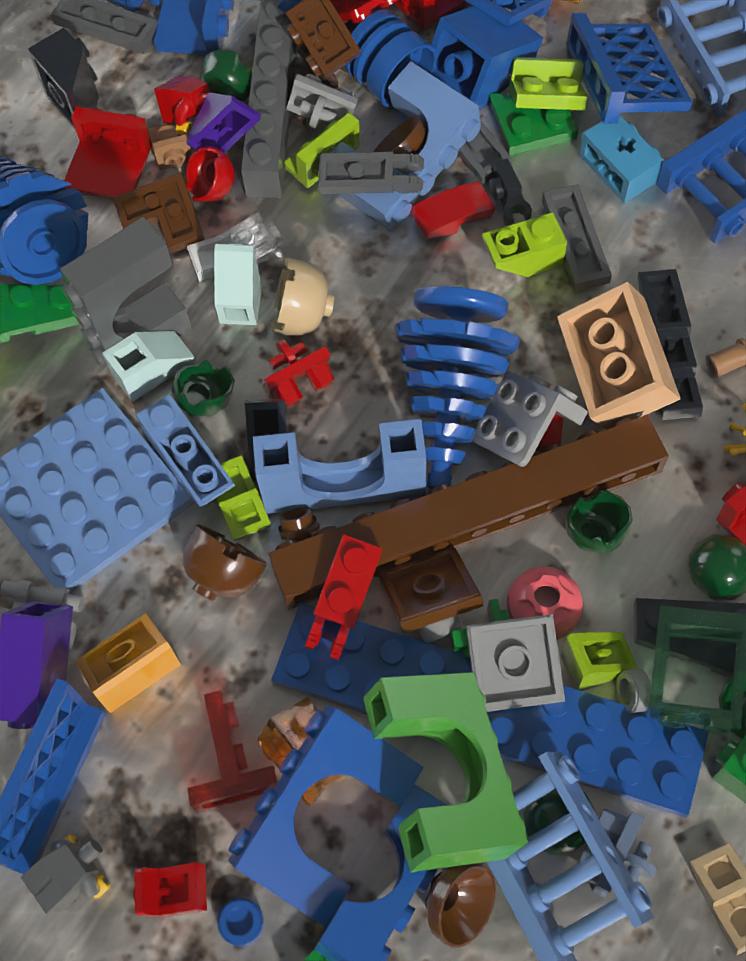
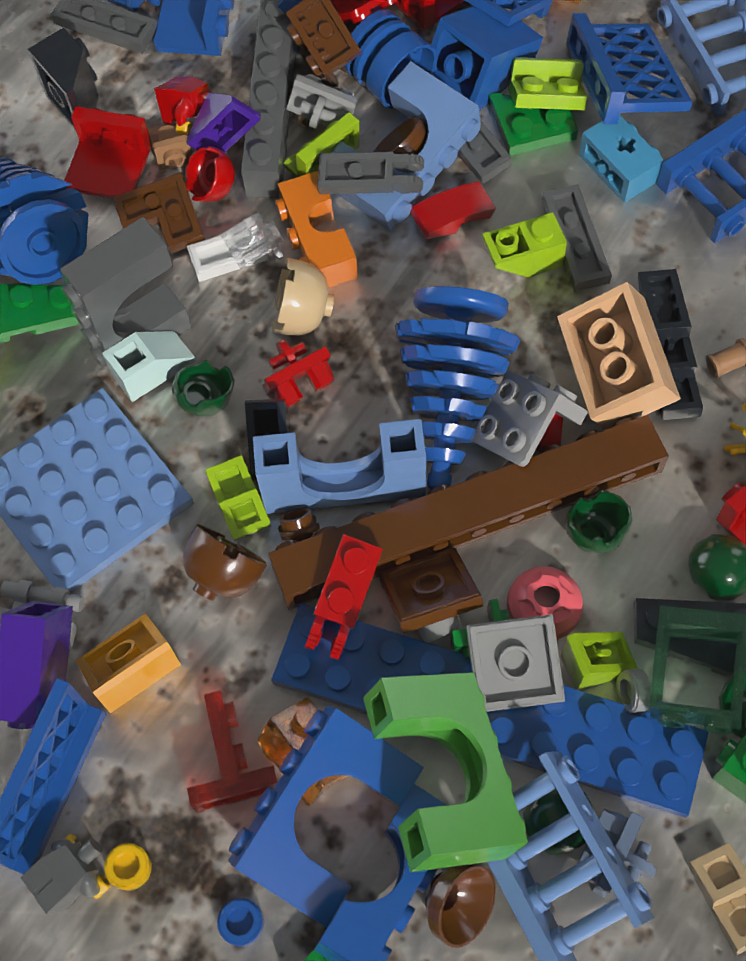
(128, 866): none -> yellow tile
(170, 890): red bracket -> none
(184, 451): medium blue slope -> none
(226, 74): dark green hair -> none
(236, 284): light aqua slope -> none
(305, 210): none -> orange arch
(507, 188): black plate -> none

